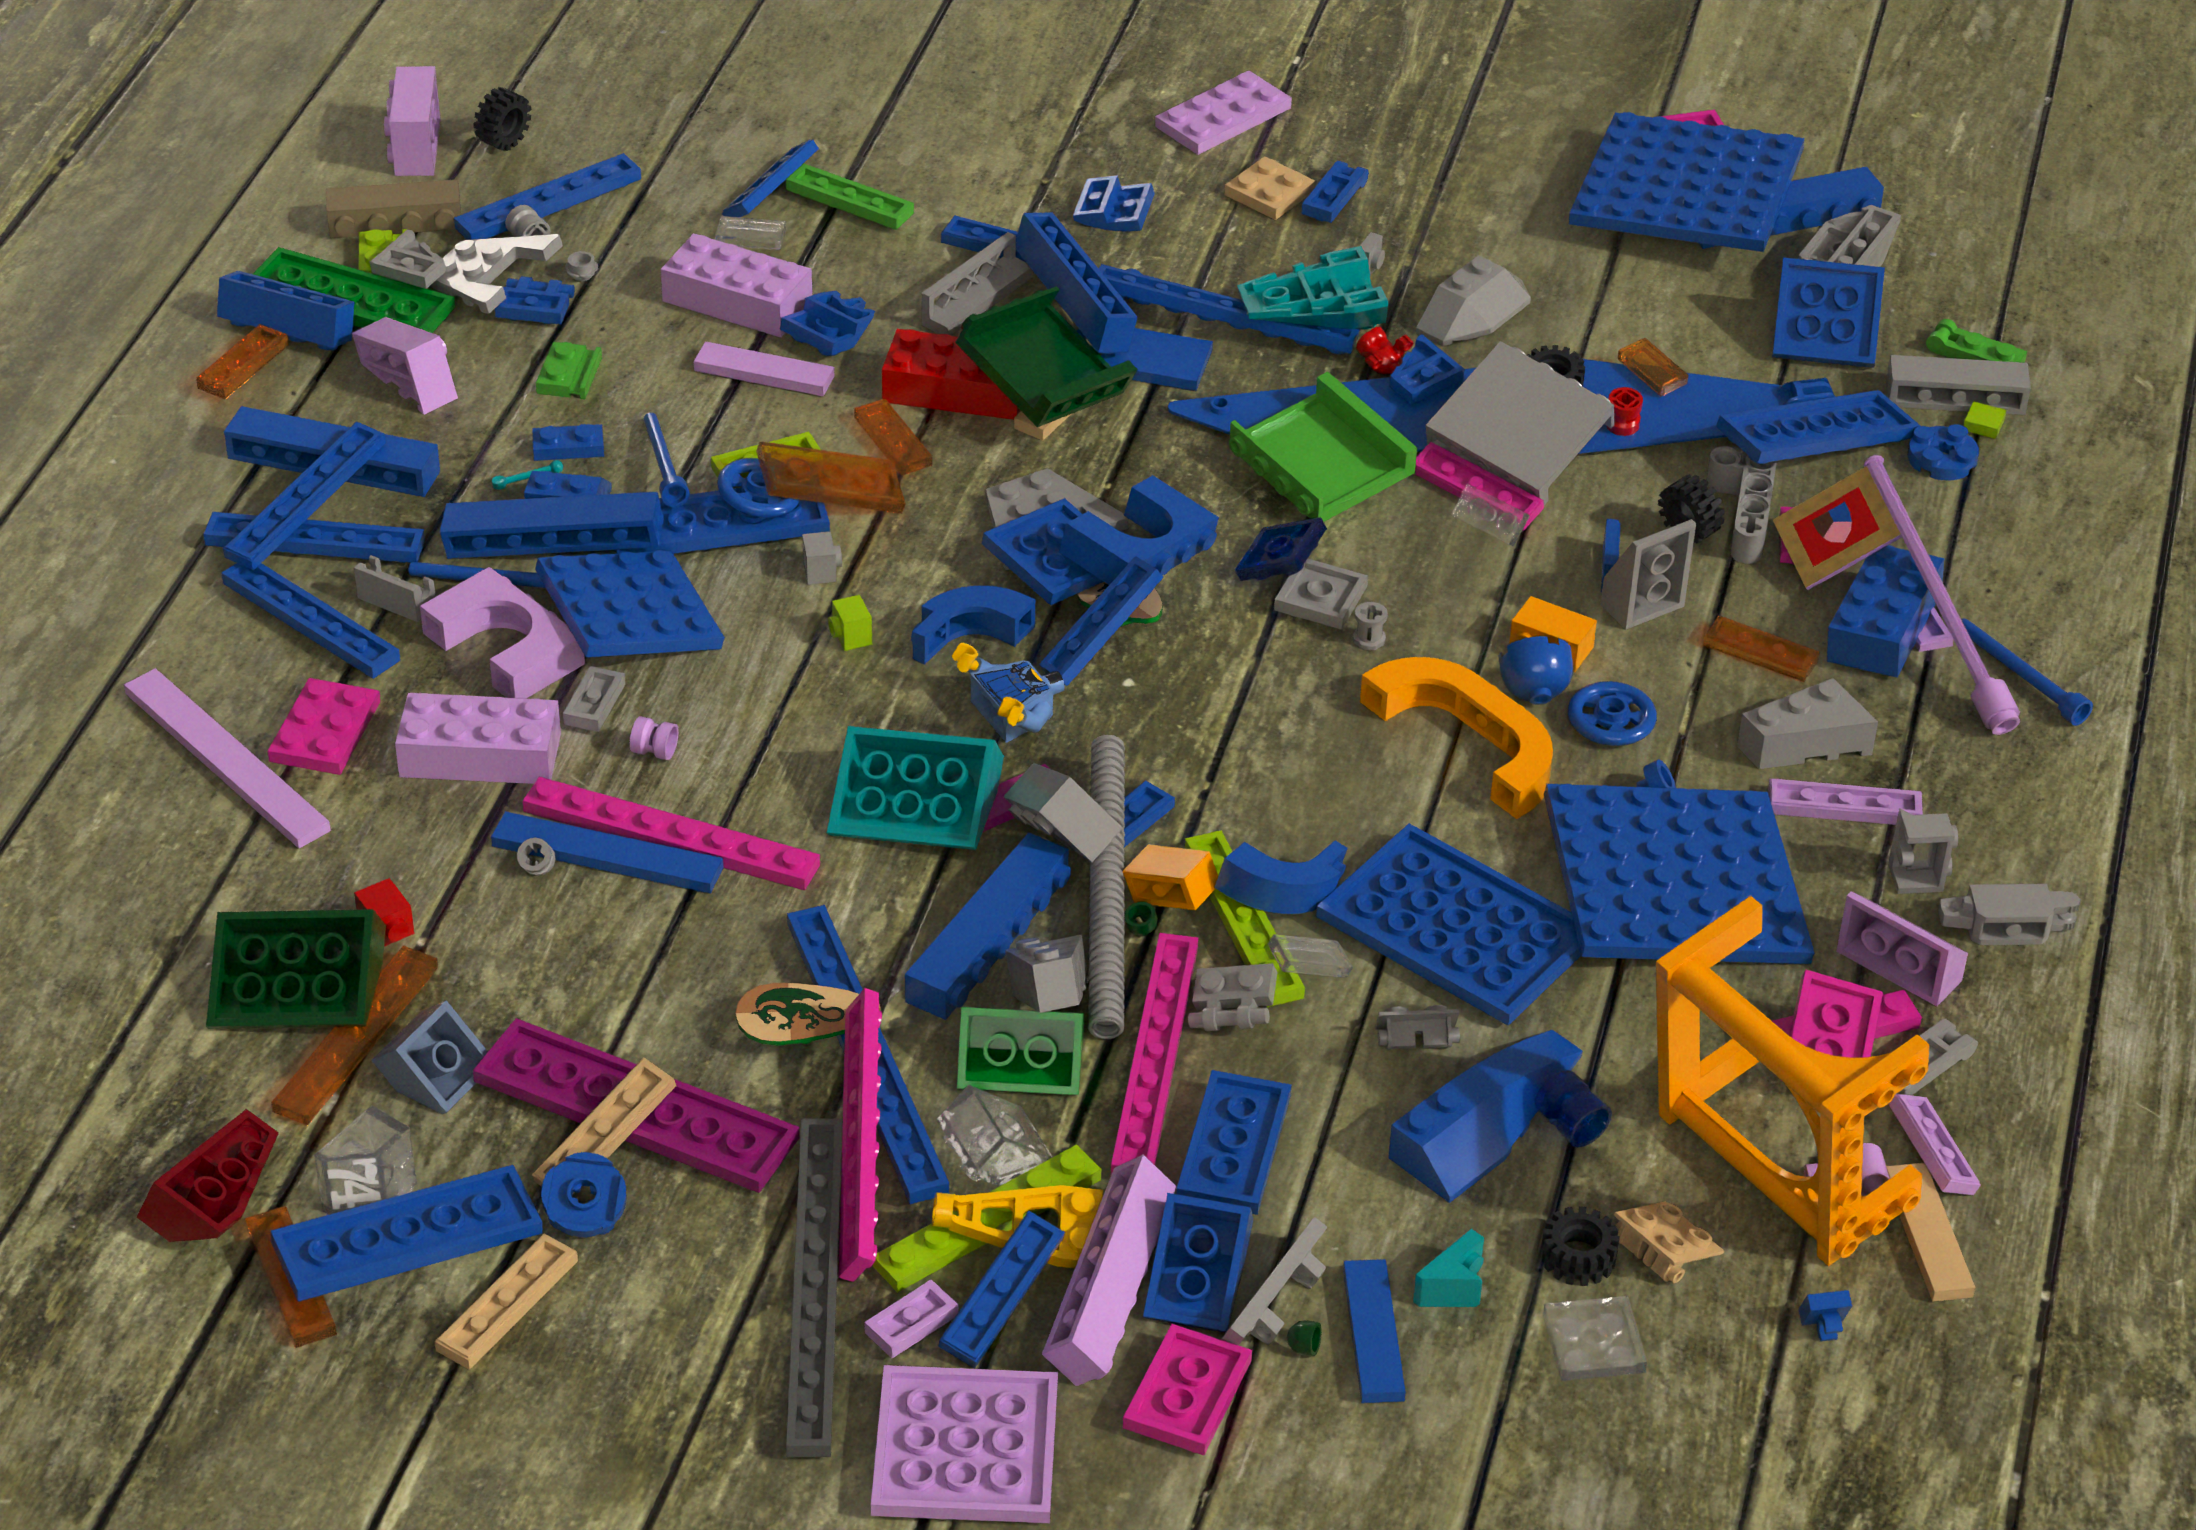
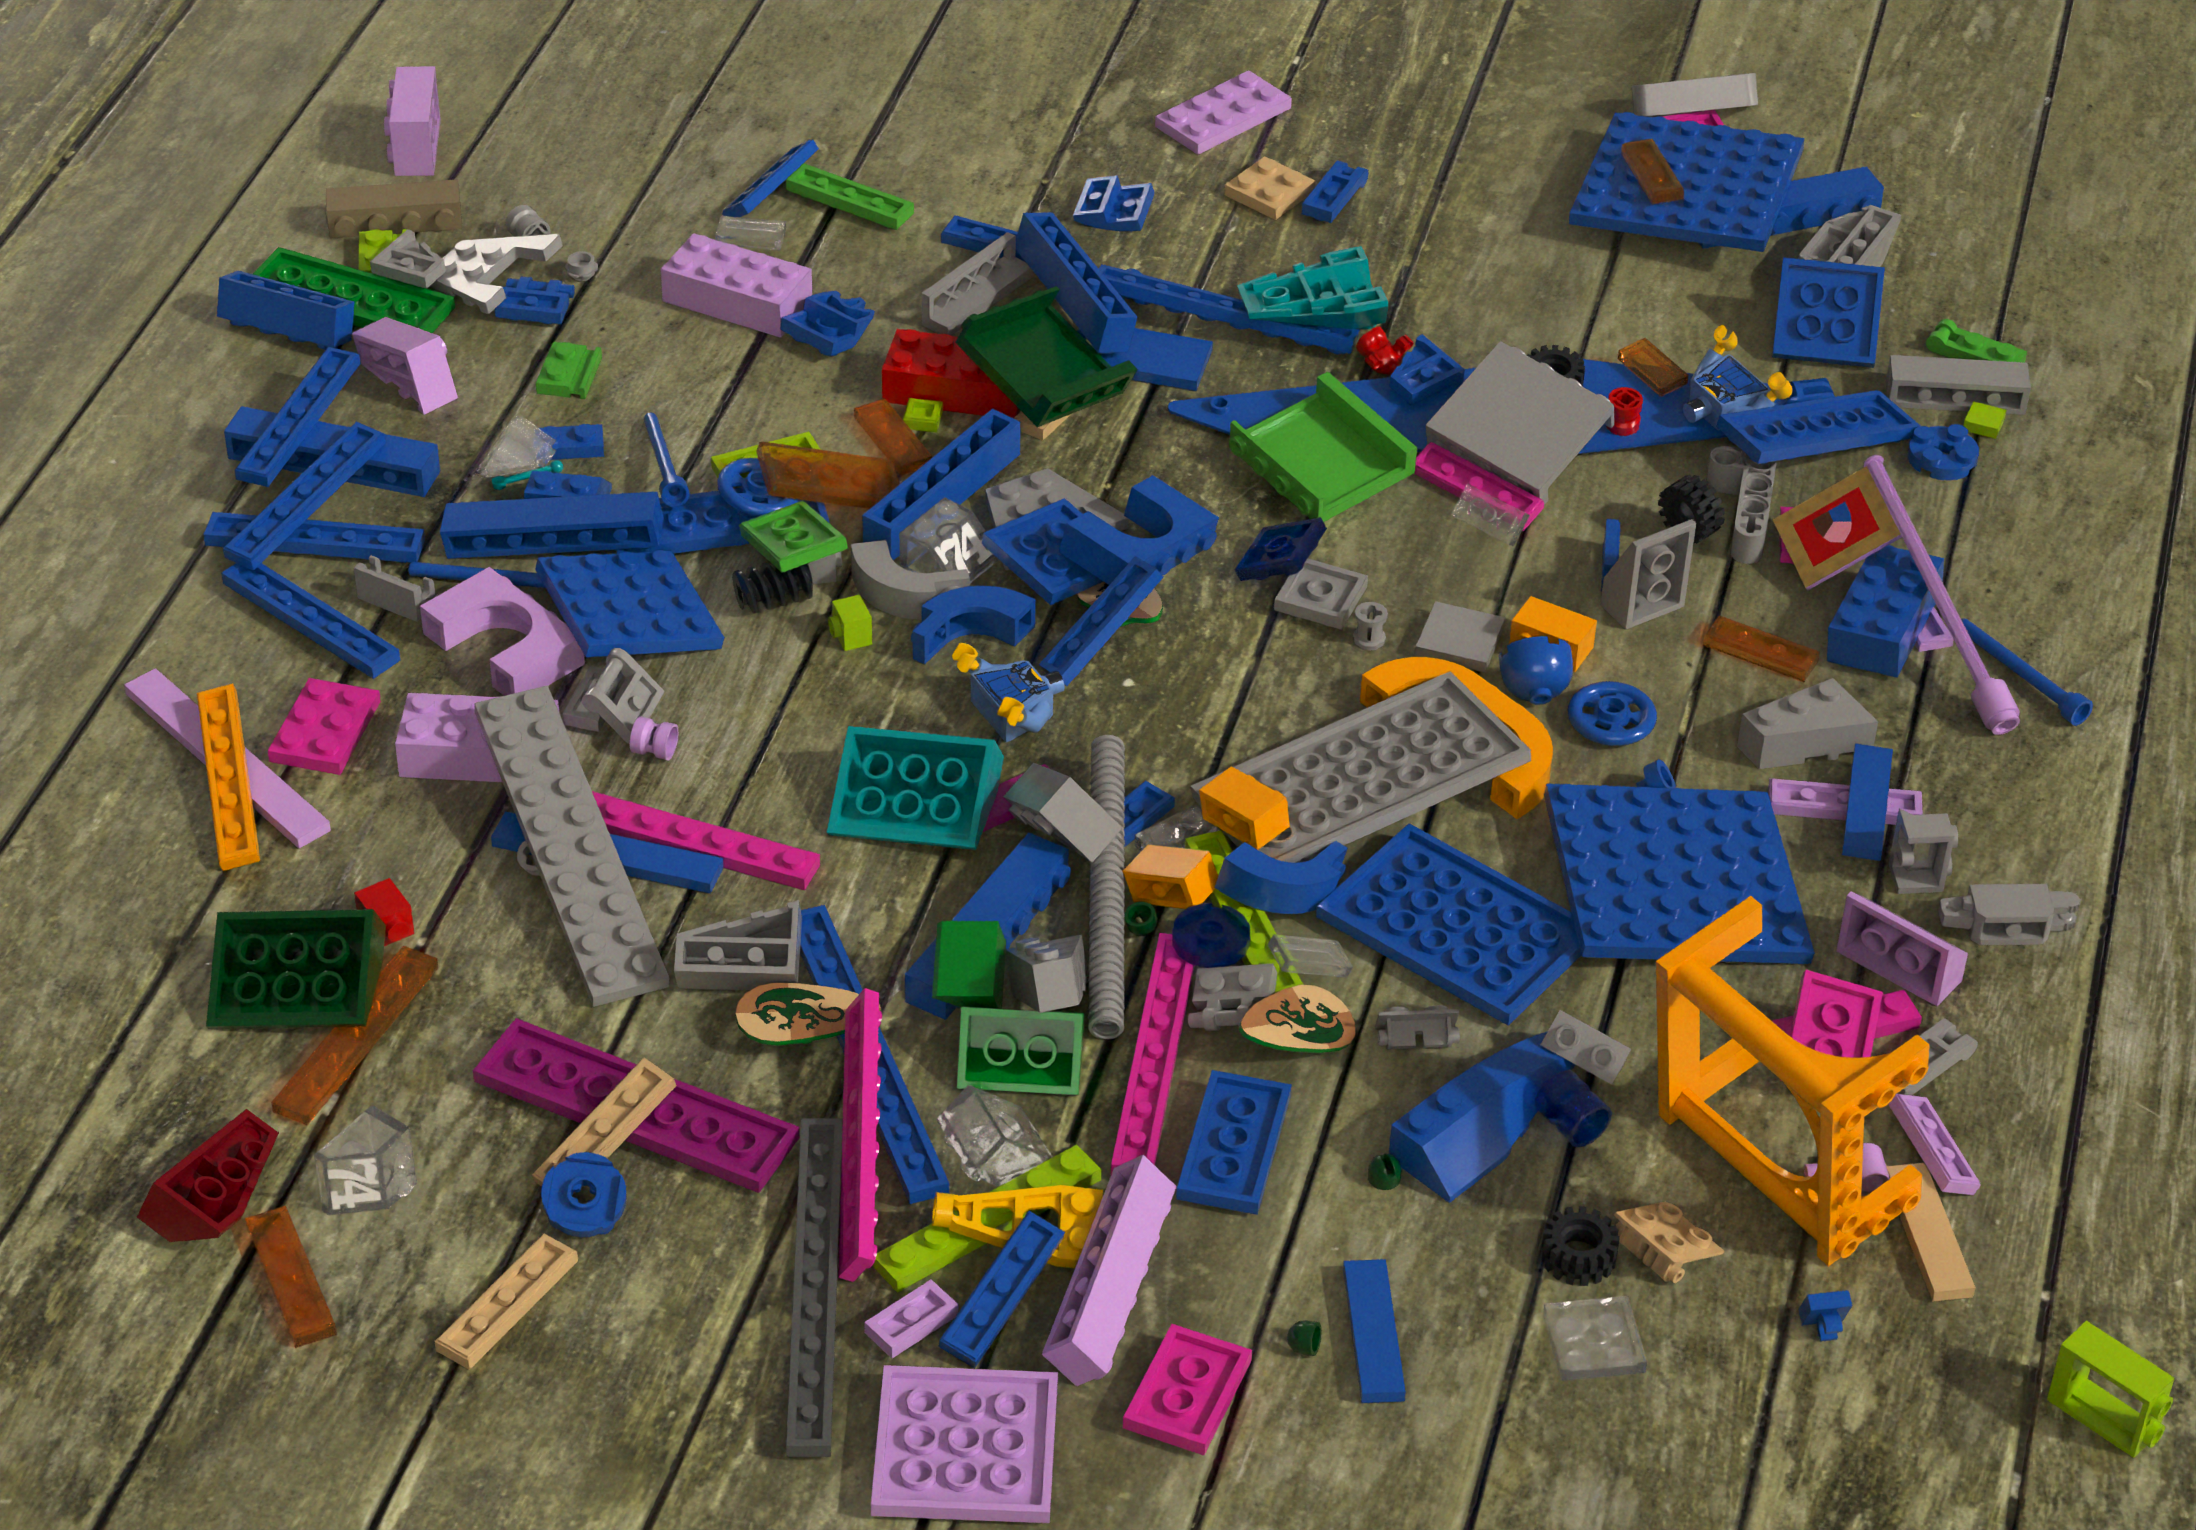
(228, 777): none -> light orange tile
(242, 361): clear orange plate -> none
(297, 417): none -> blue tile
(405, 1232): blue plate -> none
(432, 1058): sand blue slope -> none
(502, 118): black tyre -> none
(517, 450): none -> clear slope
(550, 196): blue plate -> none
(571, 846): none -> light grey plate
(635, 697): none -> light grey plate
(741, 952): none -> light grey wedge
(764, 368): lavender tile -> none
(771, 583): none -> black piece
(793, 536): none -> bright green tile
(895, 588): none -> light grey arch
(923, 414): none -> lime tile
(945, 540): none -> clear slope
(951, 474): none -> blue brick
(969, 963): none -> green slope
(1175, 829): none -> clear plate
(1198, 1262): blue slope -> none
(1211, 935): none -> clear blue tile
(1244, 807): none -> light orange brick
(1297, 1264): light grey hinge -> none
(1300, 1021): none -> shield
(1373, 249): light grey plate -> none
(1377, 1172): none -> dark green hinge
(1382, 766): none -> light grey plate
(1452, 1275): teal slope -> none
(1460, 636): none -> light grey tile
(1473, 303): light grey wedge -> none
(1586, 1047): none -> light grey hinge
(1652, 171): none -> clear orange tile
(1695, 95): none -> light grey beam
(1727, 387): none -> torso
(1867, 802): none -> blue tile
(2099, 1409): none -> lime window

